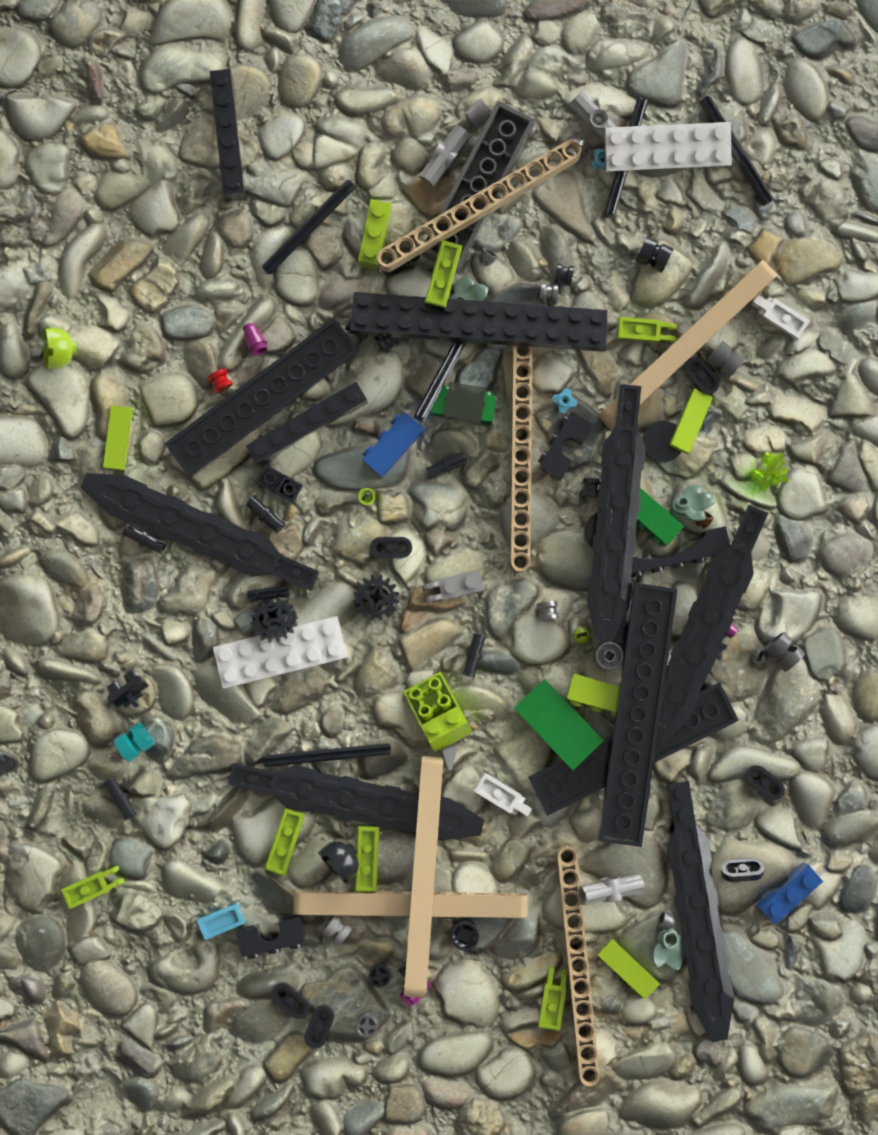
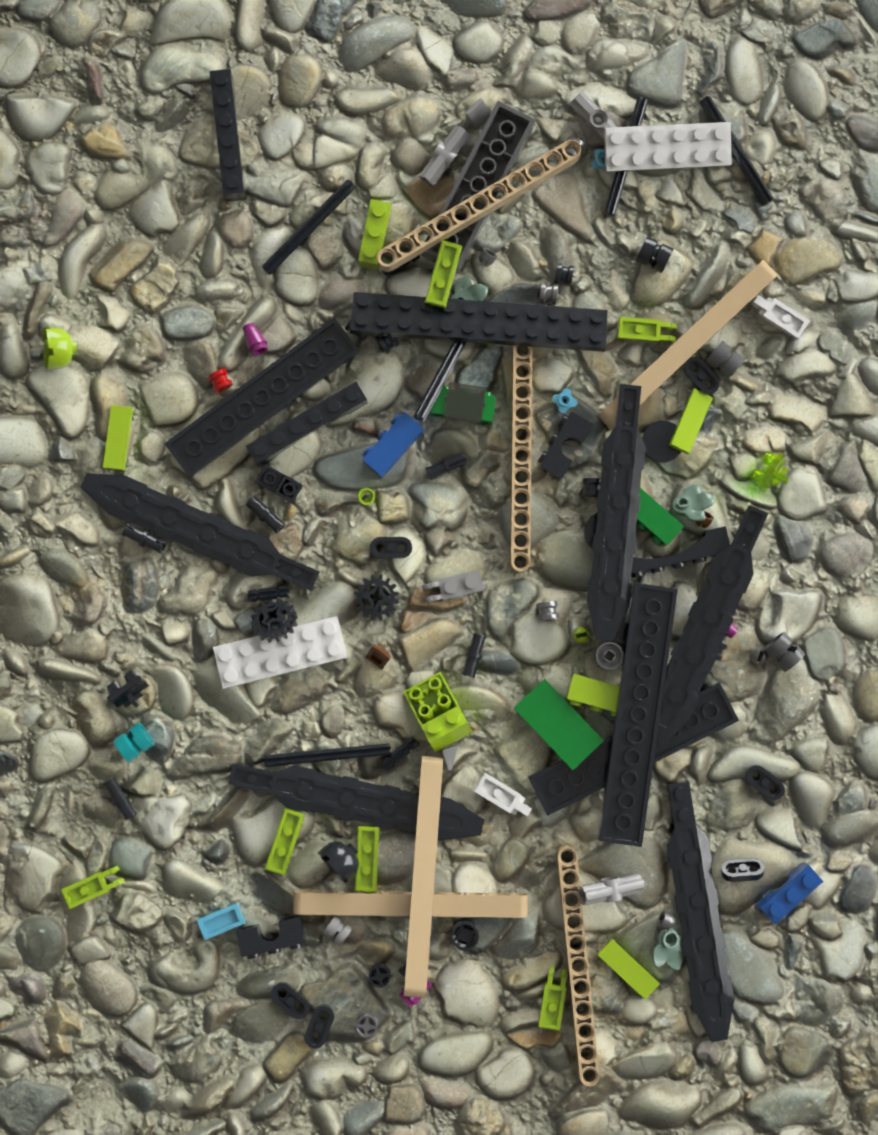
(378, 656): none -> reddish brown slope
(401, 752): none -> black axle

